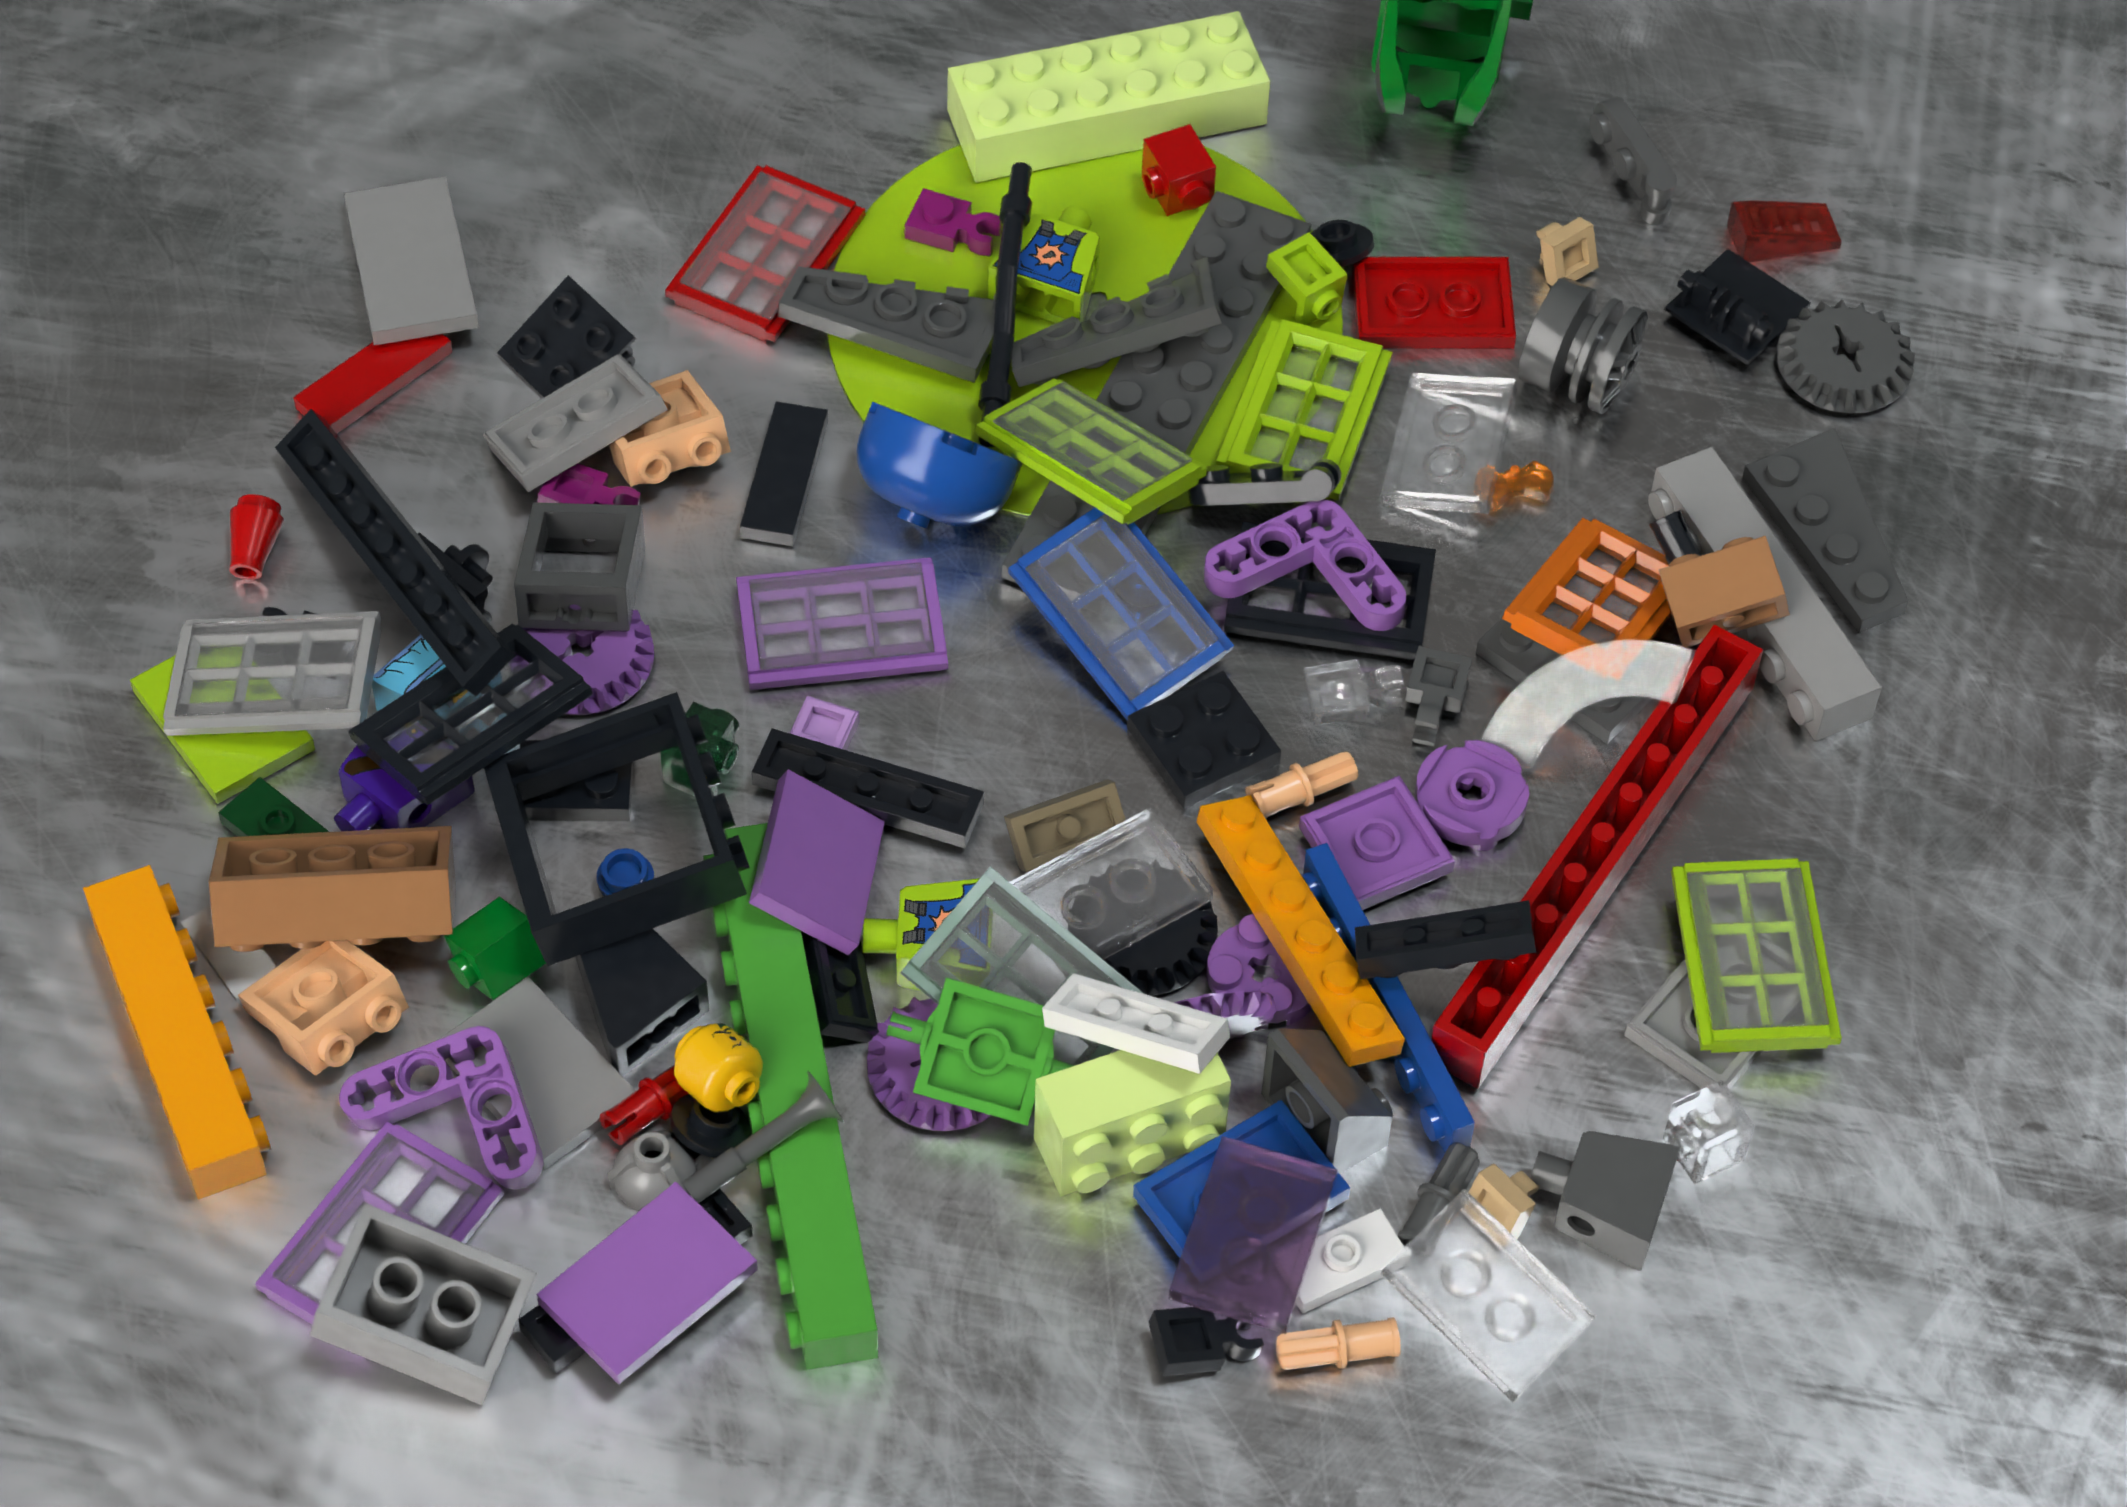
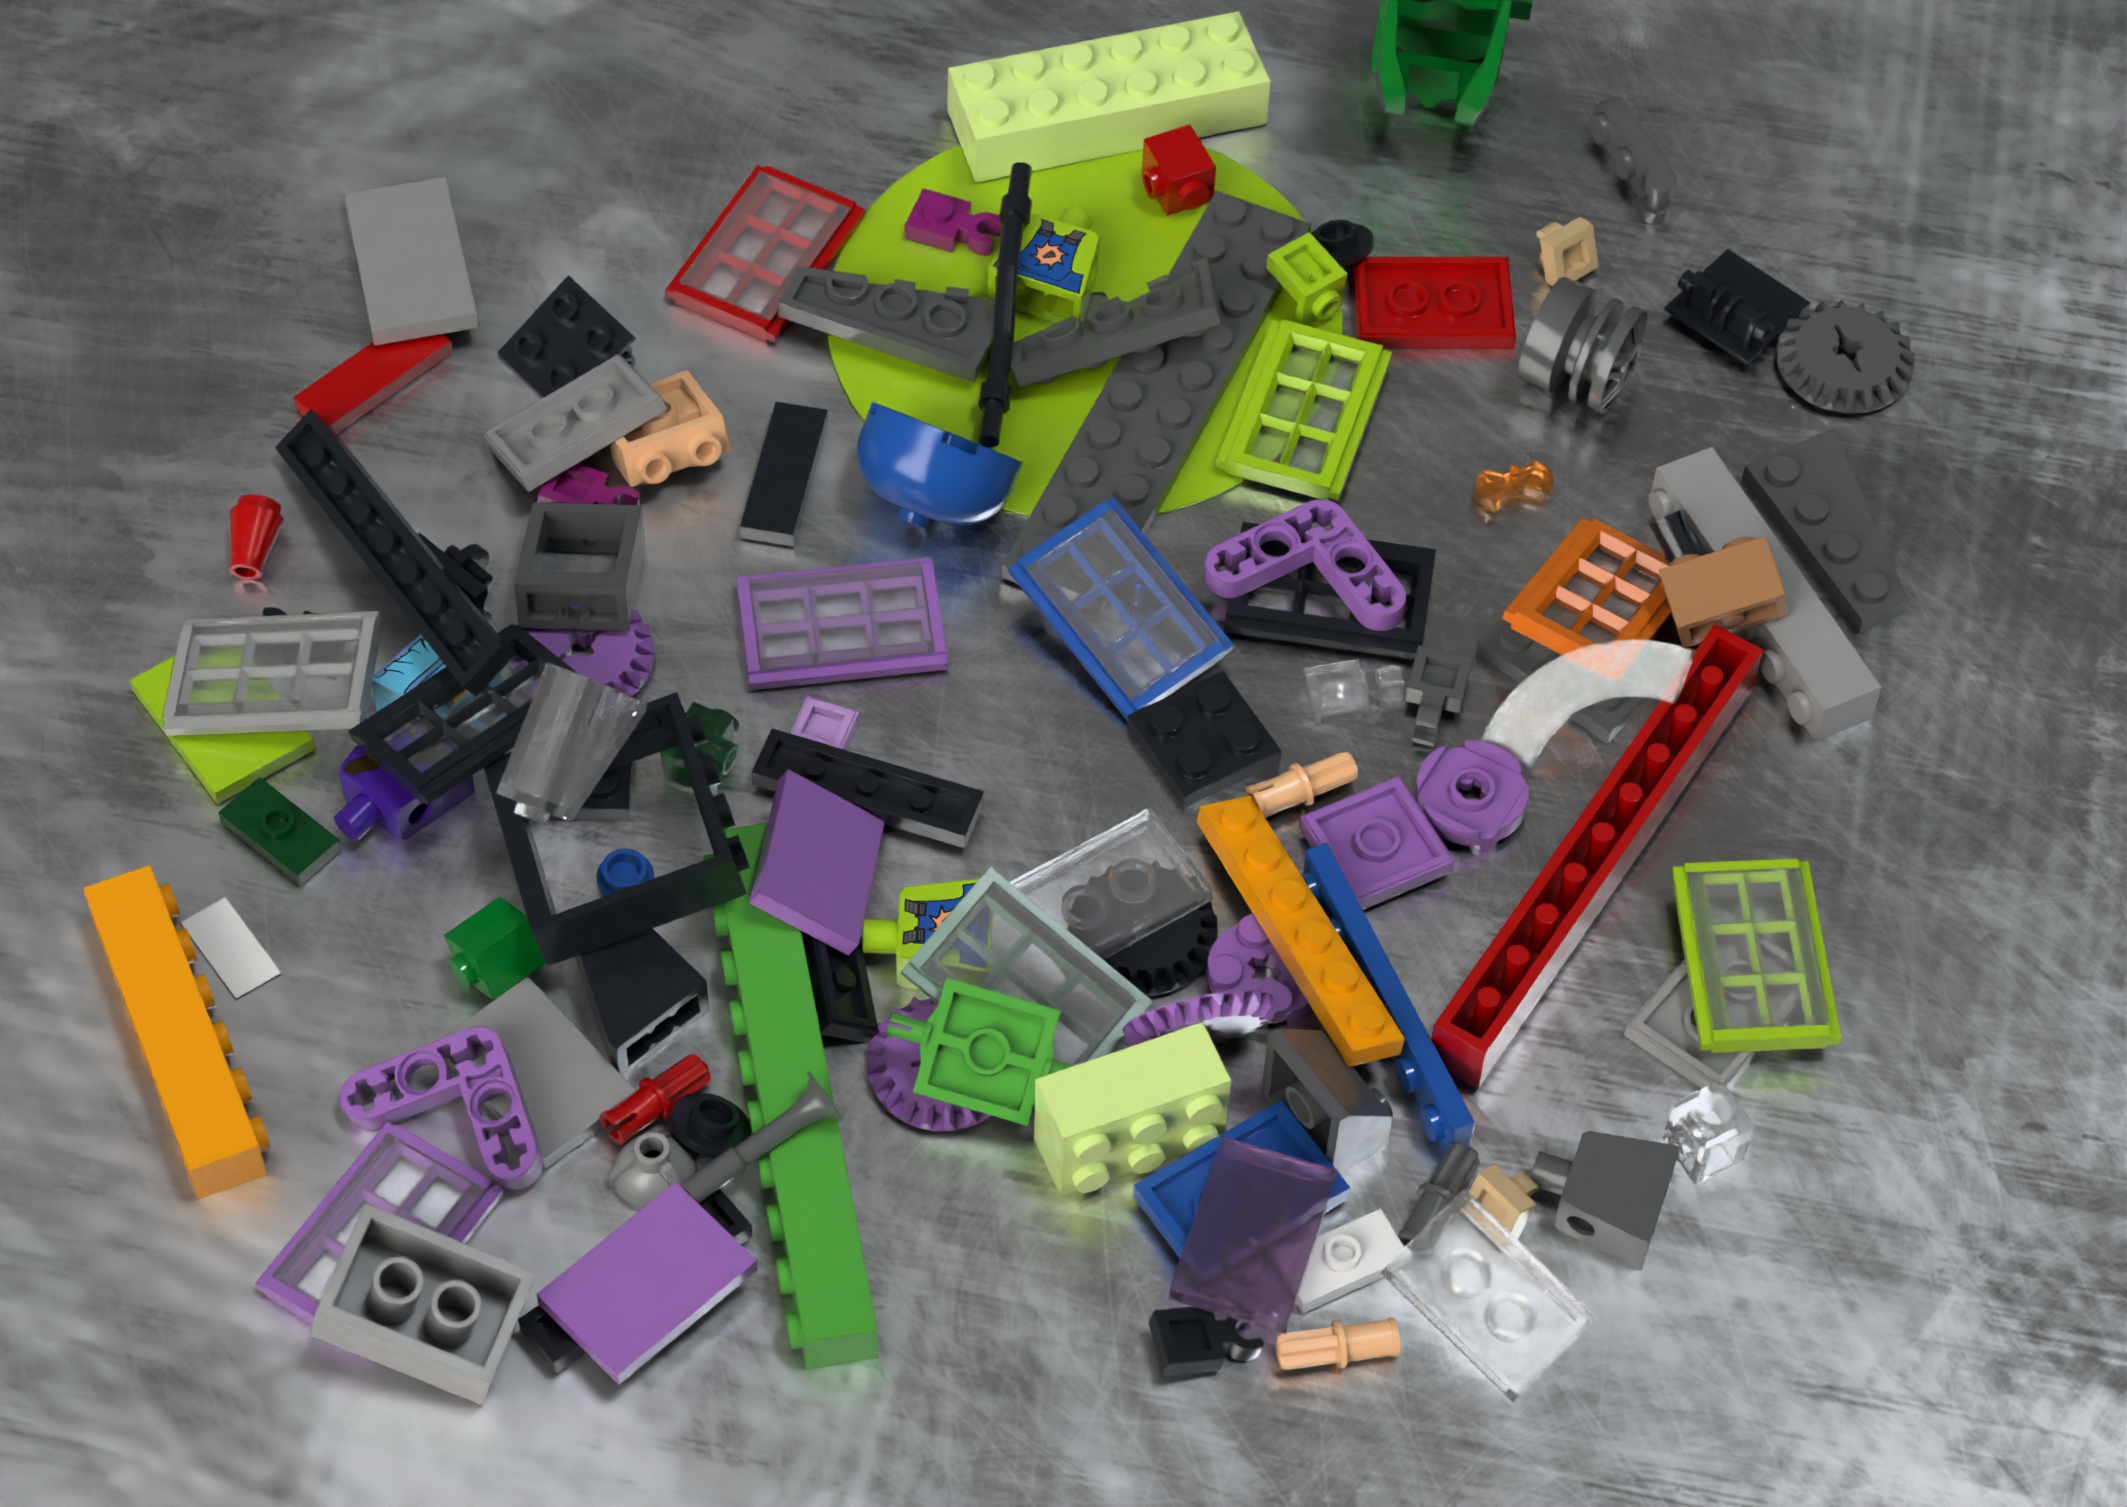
(325, 1003): light nougat plate -> none
(333, 887): medium nougat brick -> none
(566, 743): none -> clear slope
(718, 1067): yellow head -> none
(1063, 823): dark tan plate -> none
(1091, 451): clear piece -> none
(1136, 1023): white plate -> none
(1265, 484): plate -> none
(1445, 940): black plate -> none
(1449, 443): clear tile -> none
(1754, 244): clear red slope -> none

